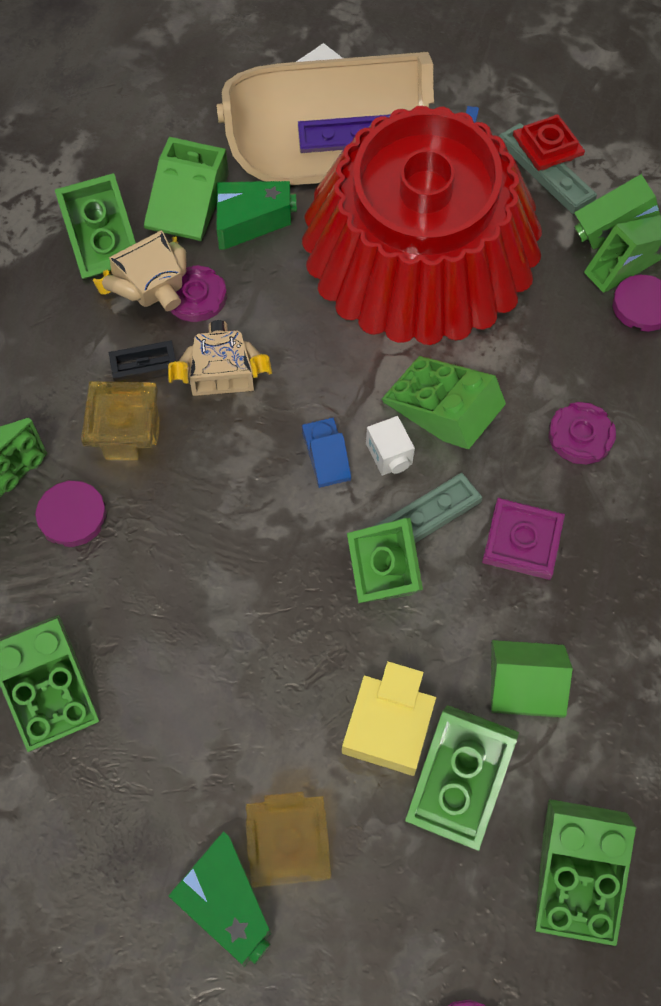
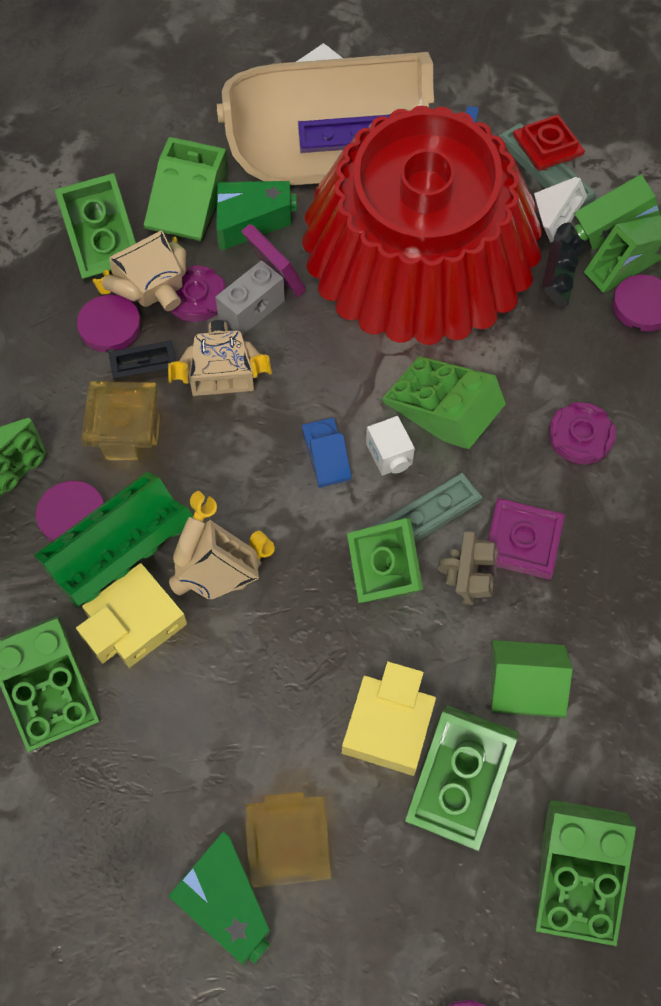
(108, 323): none -> magenta tile
(113, 538): none -> green brick
(130, 618): none -> light yellow piece
(212, 558): none -> tan torso
(250, 298): none -> light grey brick
(274, 259): none -> magenta tile
(470, 582): none -> dark tan hips
(559, 204): none -> white slope
(562, 264): none -> black hinge

